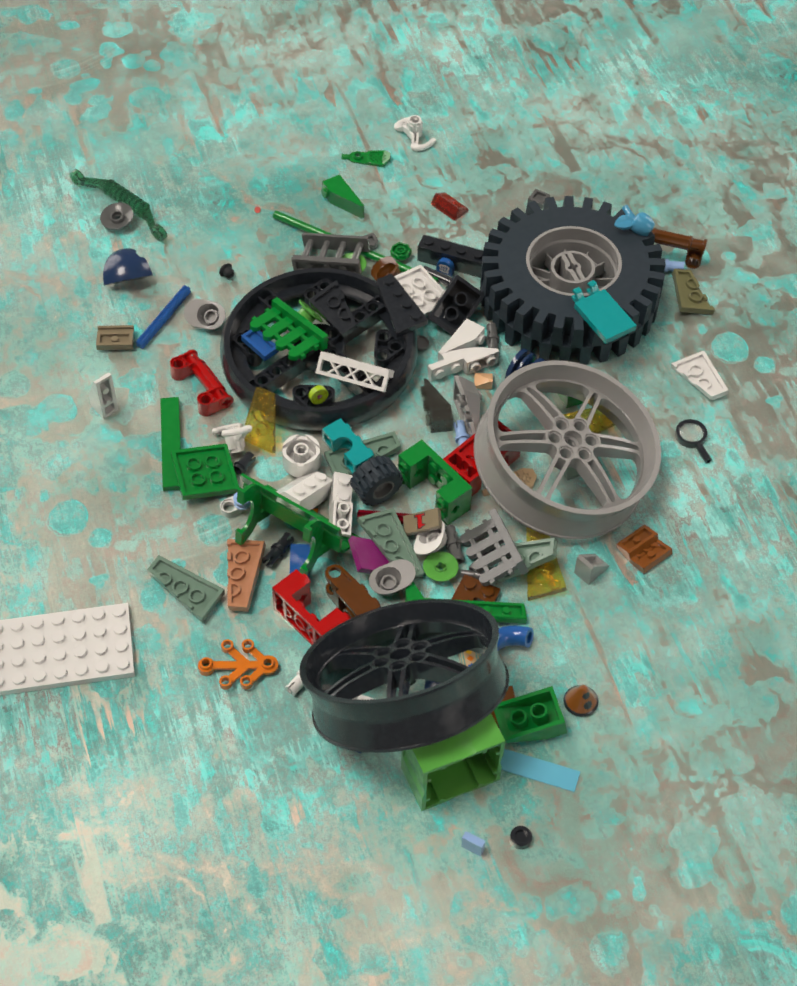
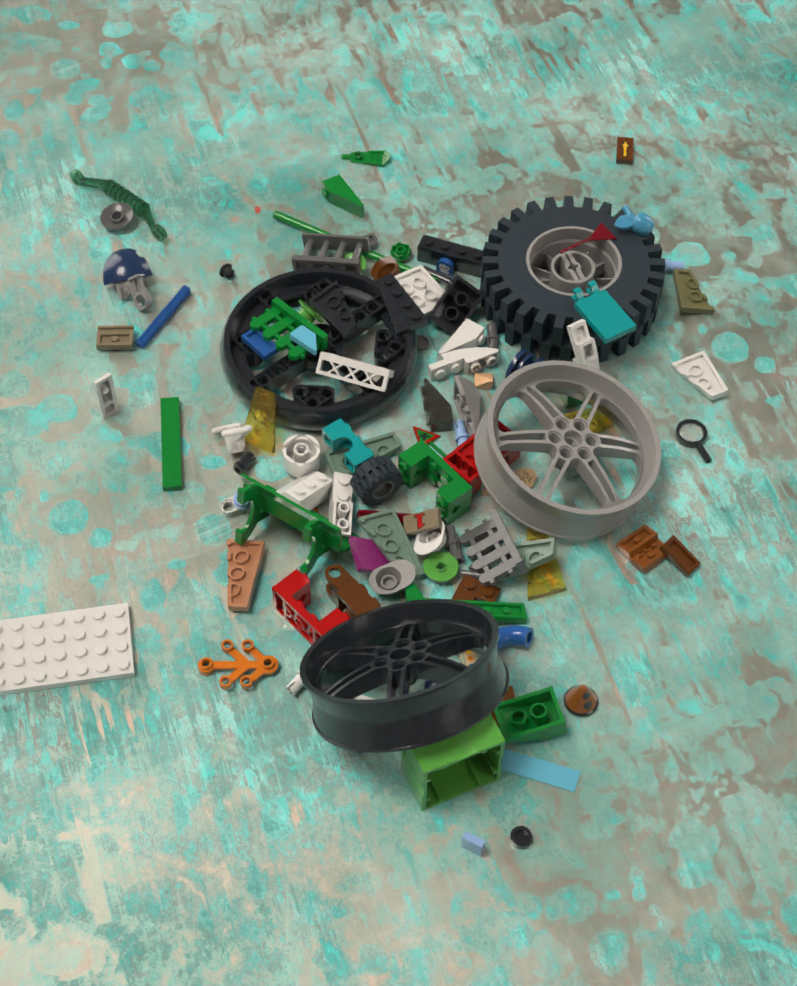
(135, 287): none -> light grey piece
(188, 588): sand green wing -> none
(204, 314): light grey piece -> none
(204, 471): green plate -> none
(215, 397): red piece -> none
(278, 549): black pin -> none
(298, 556): blue tile -> none
(305, 338): none -> medium azure tile
(318, 394): lime tile -> none
(413, 128): white piece -> none
(428, 438): none -> piece
(449, 205): clear red slope -> none
(539, 197): dark grey tile -> none
(583, 345): none -> white slope
(589, 567): light grey slope -> none
(600, 234): none -> dark red piece
(624, 150): none -> reddish brown tile
(679, 555): none -> reddish brown tile
(694, 247): reddish brown piece -> none

